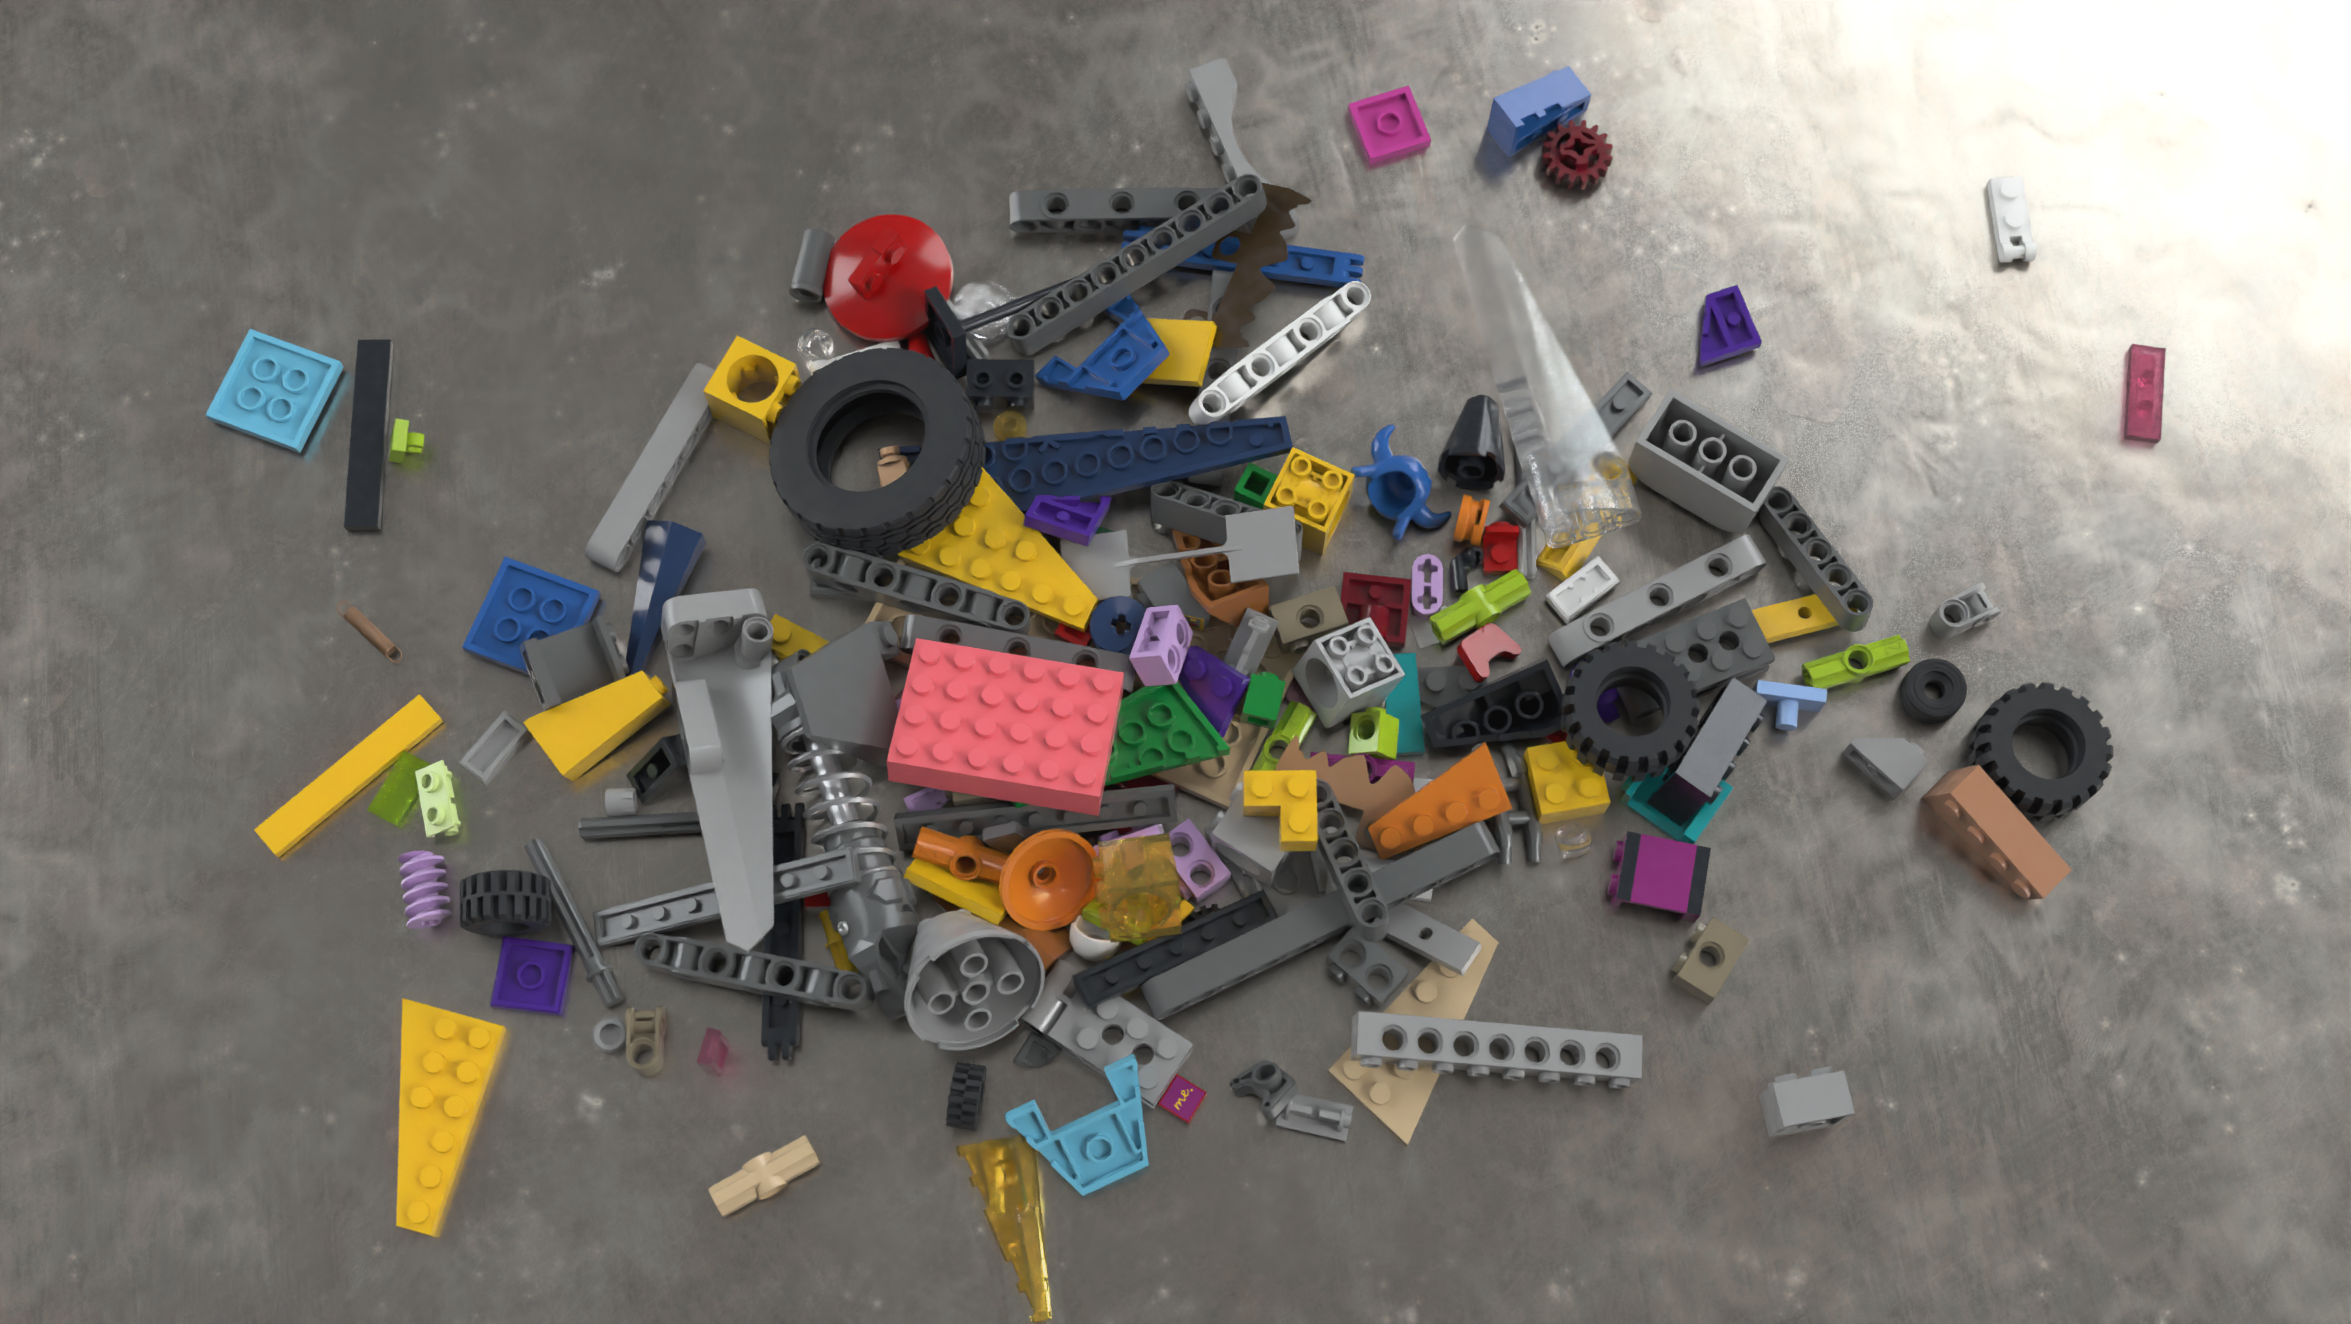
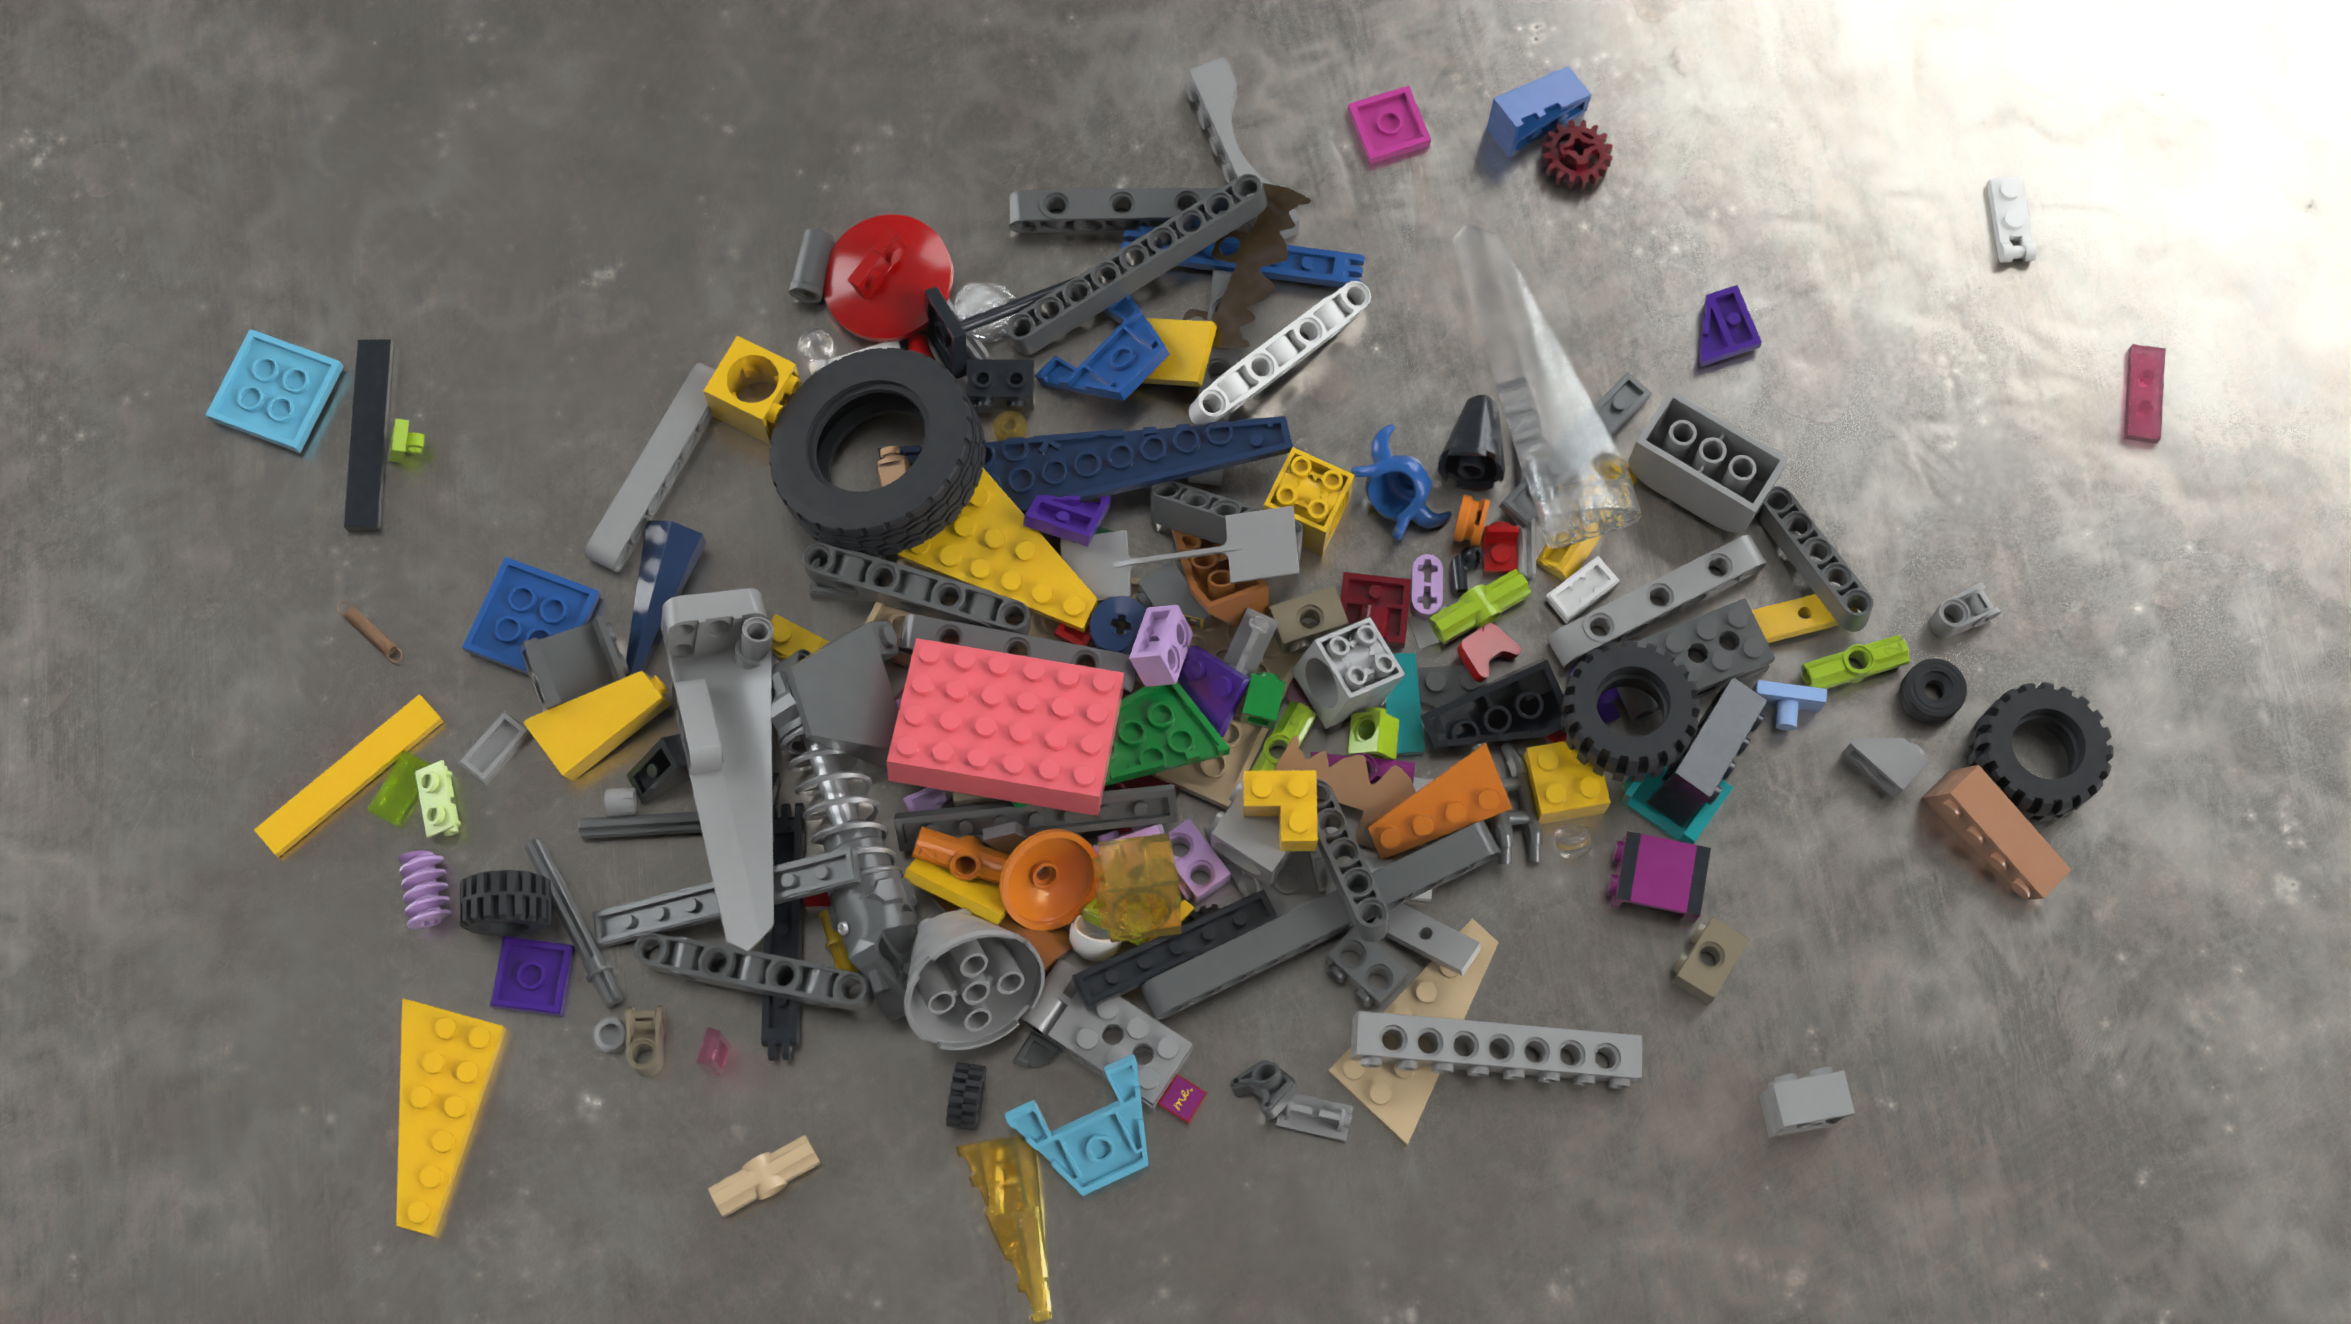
(1254, 486): green brick -> none

